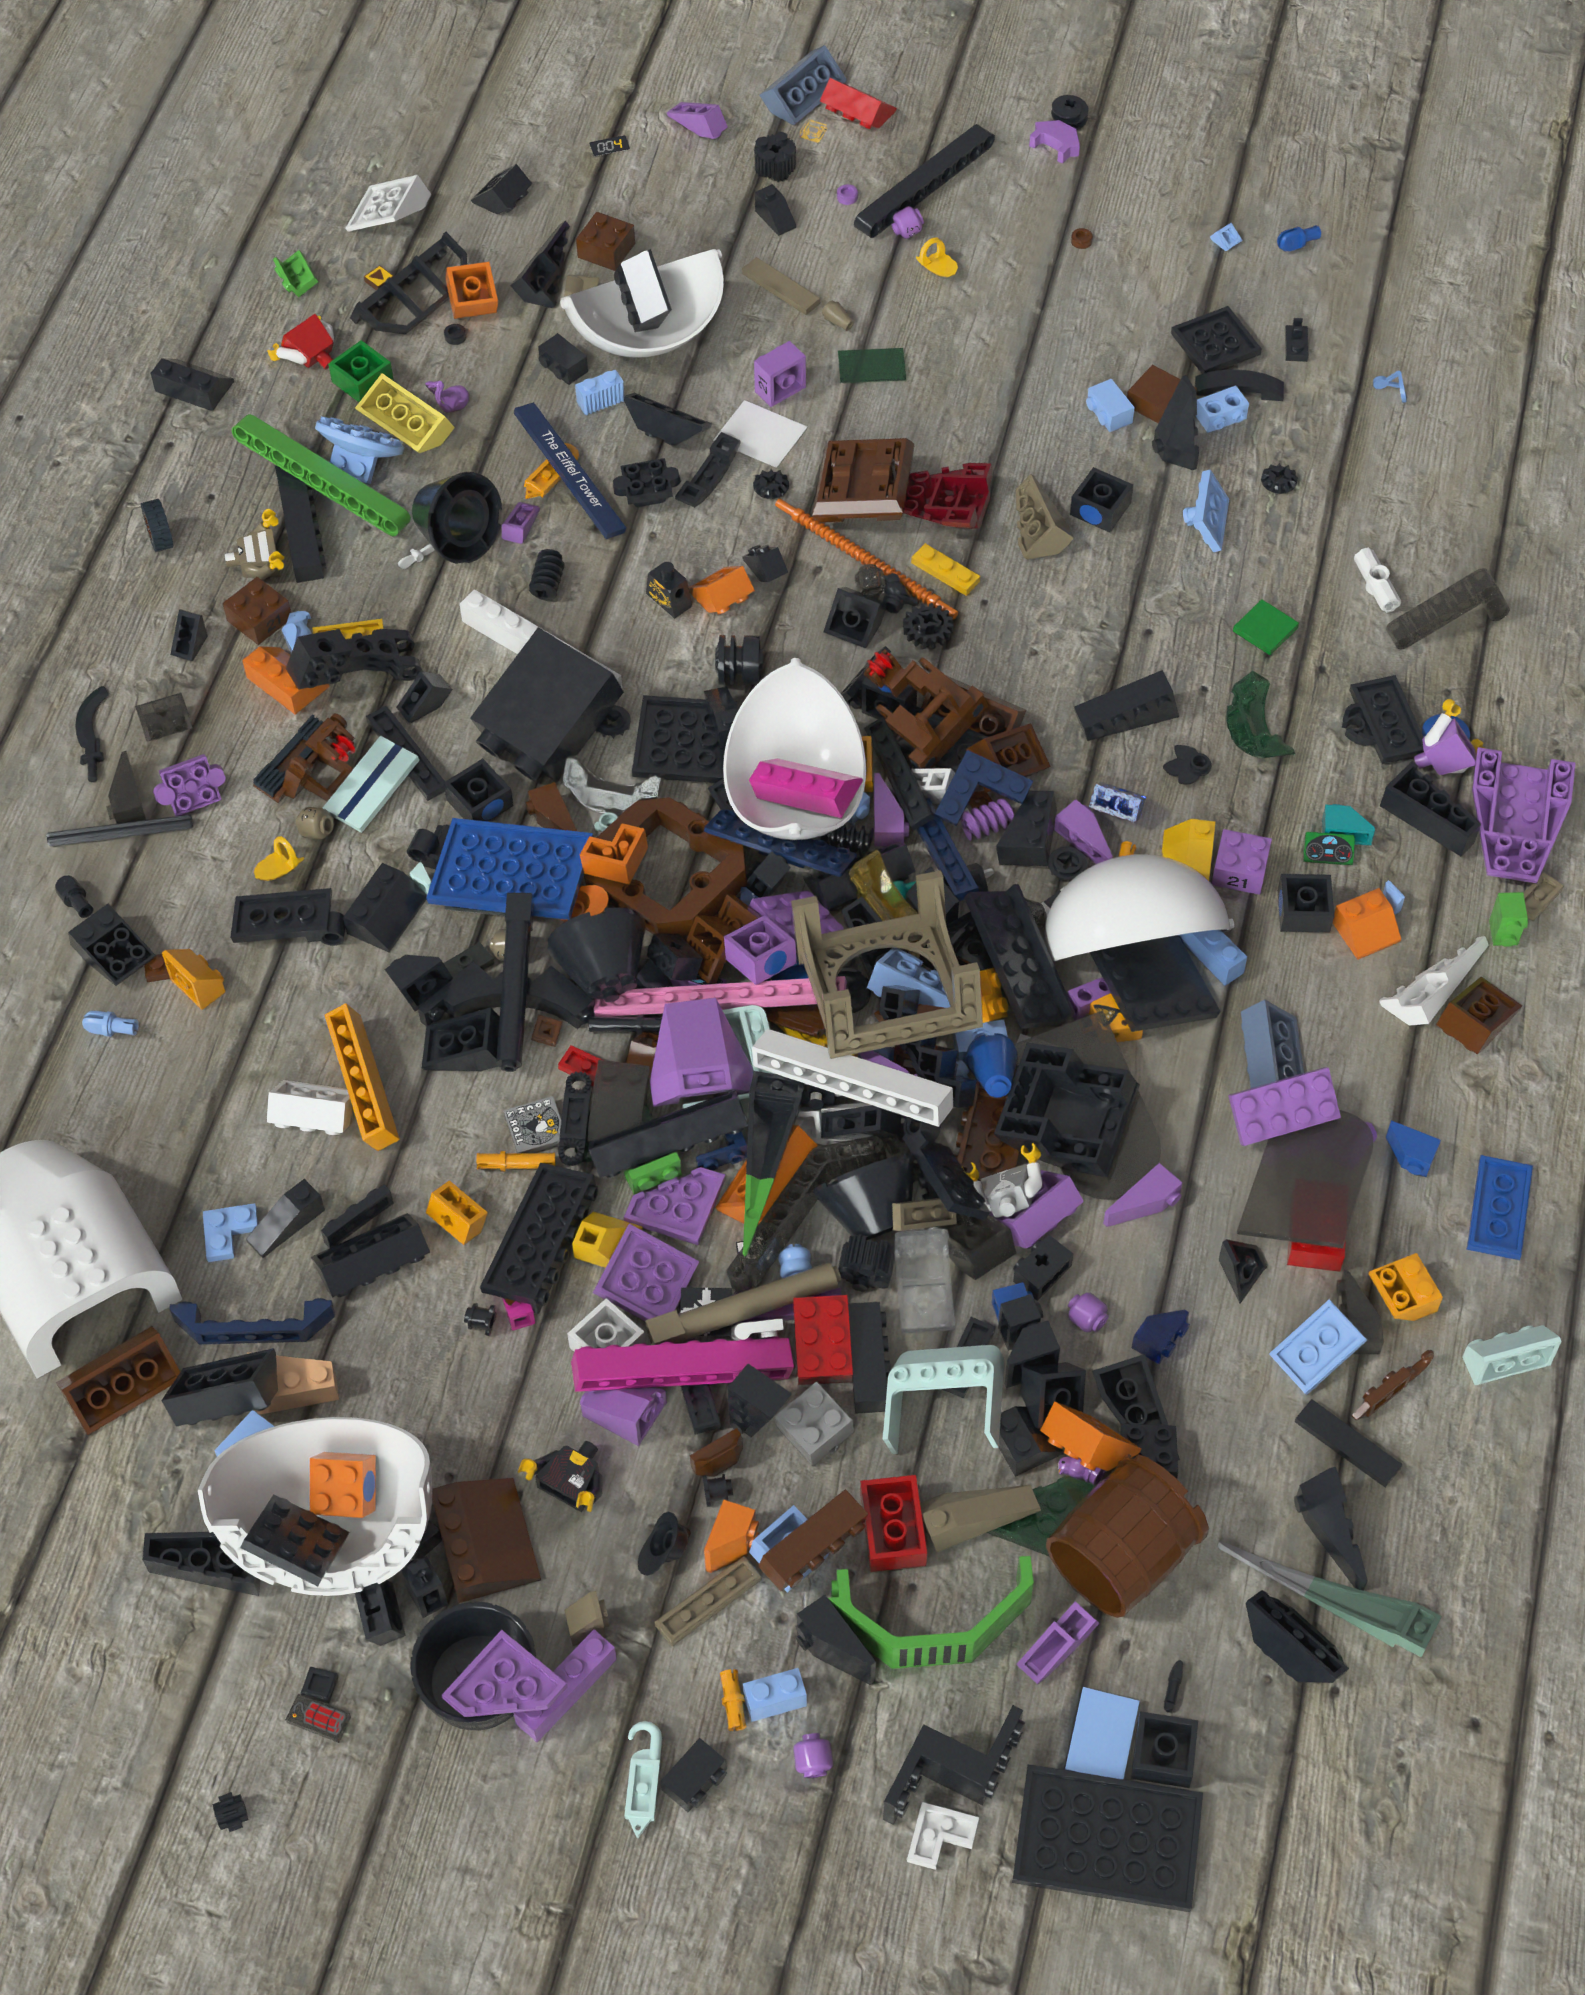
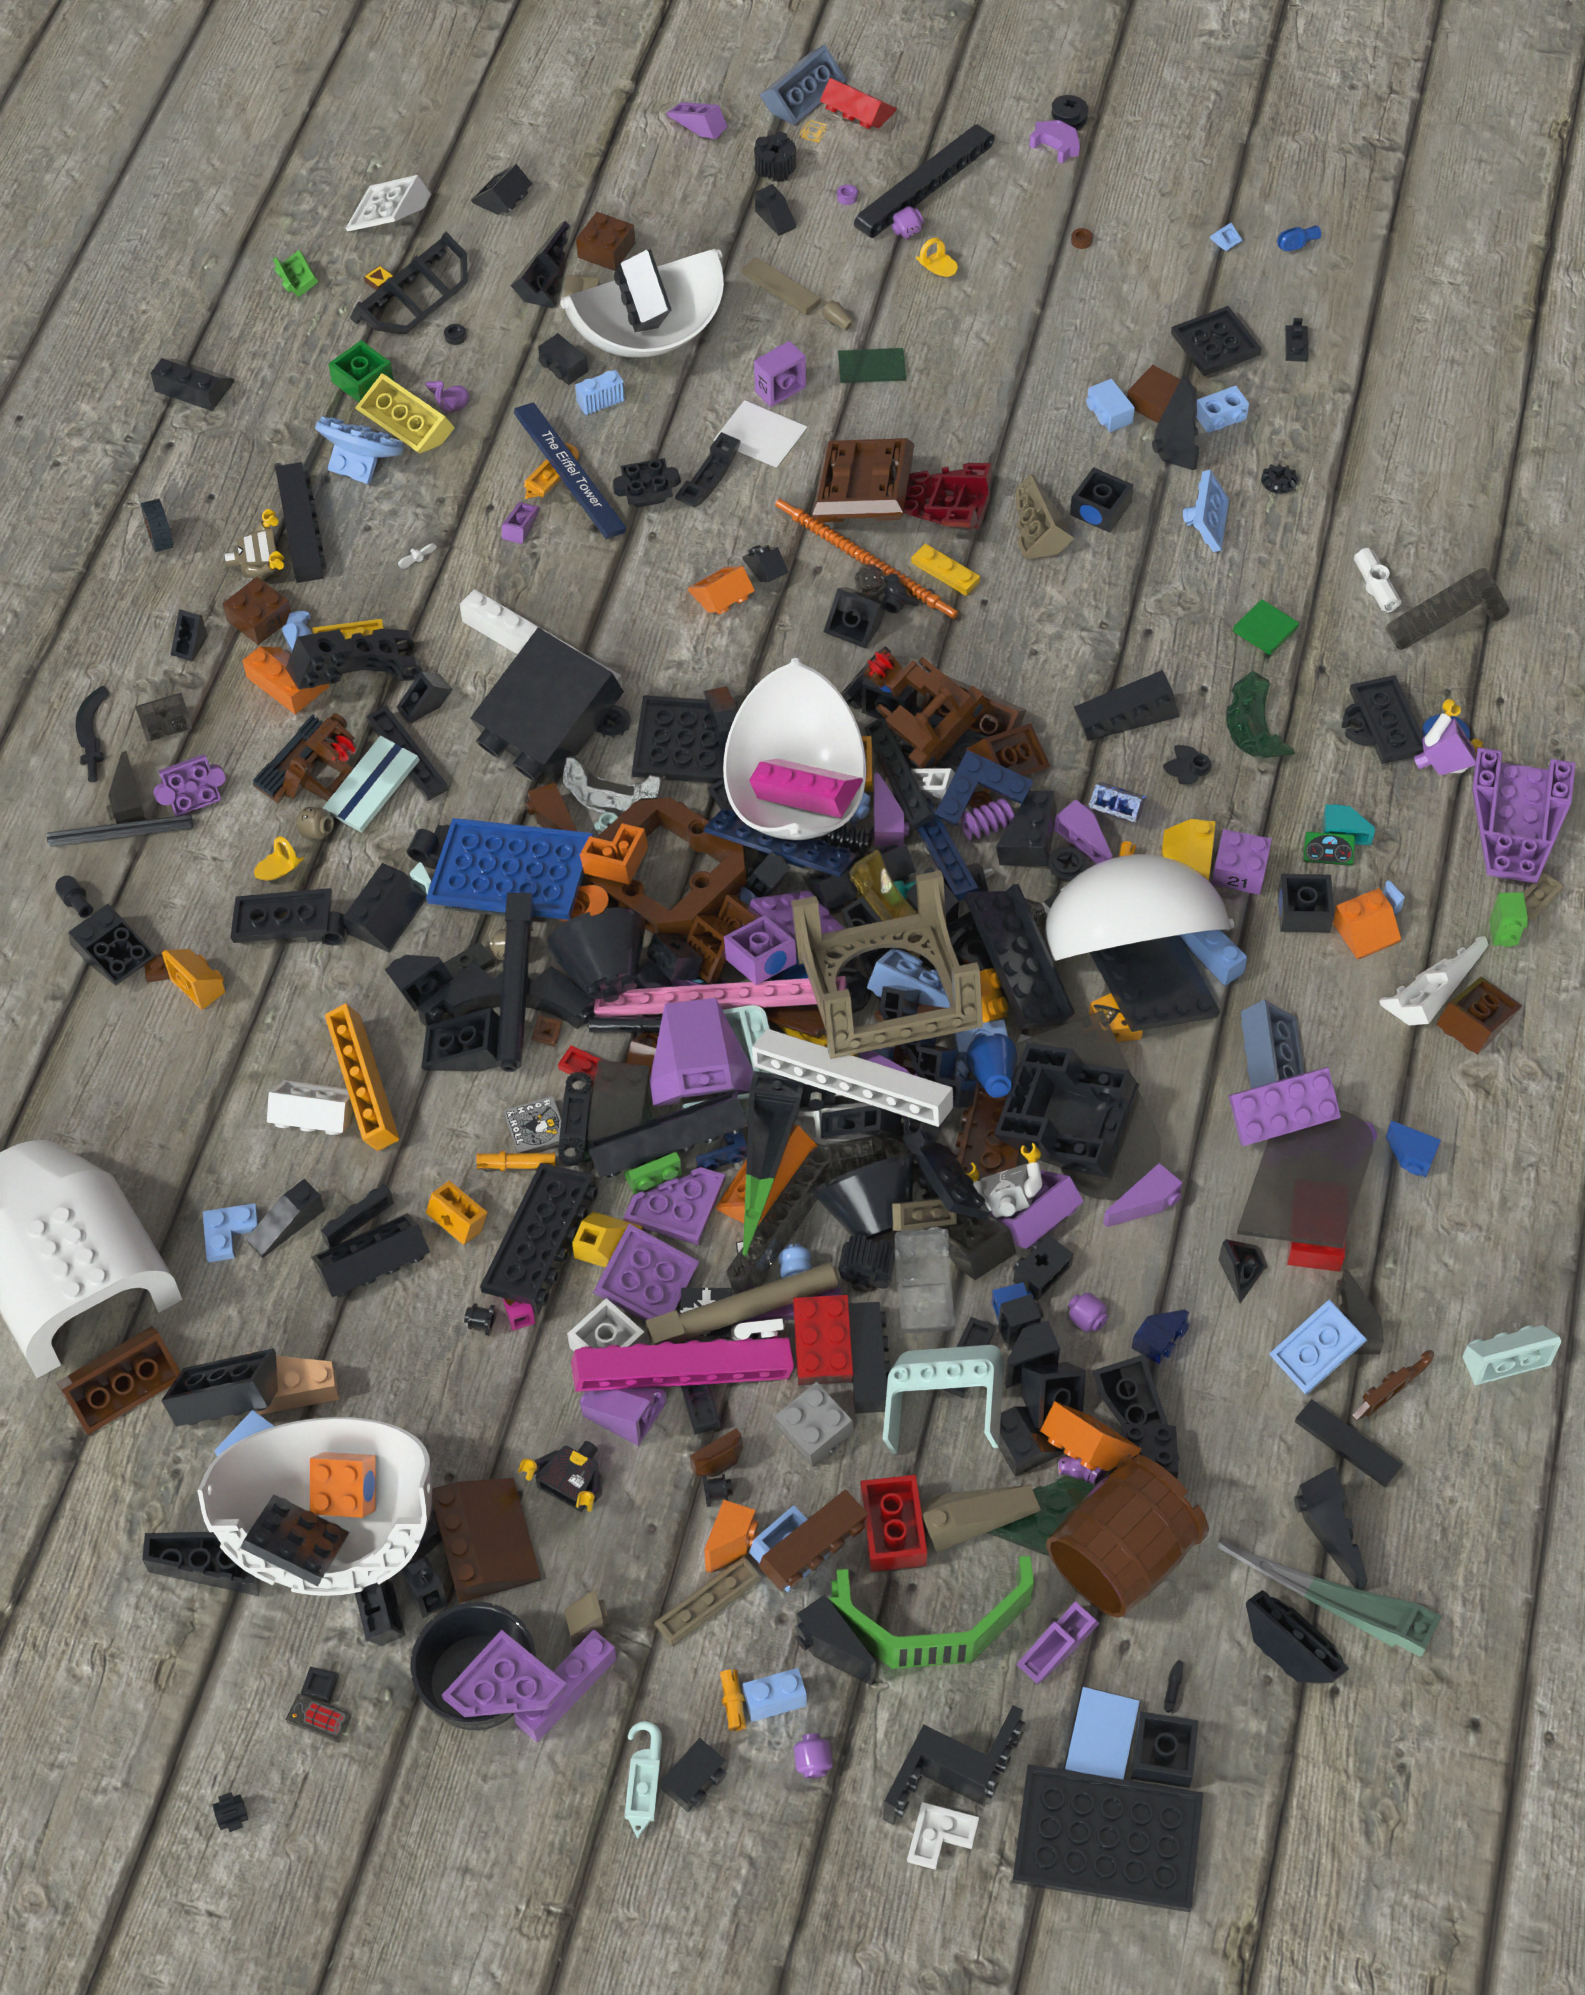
(108, 1023): light blue arm -> none
(306, 343): red torso -> none
(316, 1315): dark blue slope -> none
(321, 475): bright green beam -> none
(459, 516): black cone -> none
(471, 290): orange brick -> none
(478, 793): black brick -> none
(547, 575): black piece -> none
(609, 145): black sticker -> none
(663, 421): black wedge -> none
(664, 1544): black piece -> none
(669, 589): black torso -> none
(739, 660): black wheel -> none
(754, 1400): black wedge -> none
(773, 490): black gear -> none
(929, 624): black gear -> none
(1084, 995): medium lavender leg -> none
(1245, 380): black slope -> none
(1381, 382): medium blue piece -> none
(1407, 1288): light orange slope -> none
(1429, 810): black wedge -> none
(1499, 1207): blue tile -> none

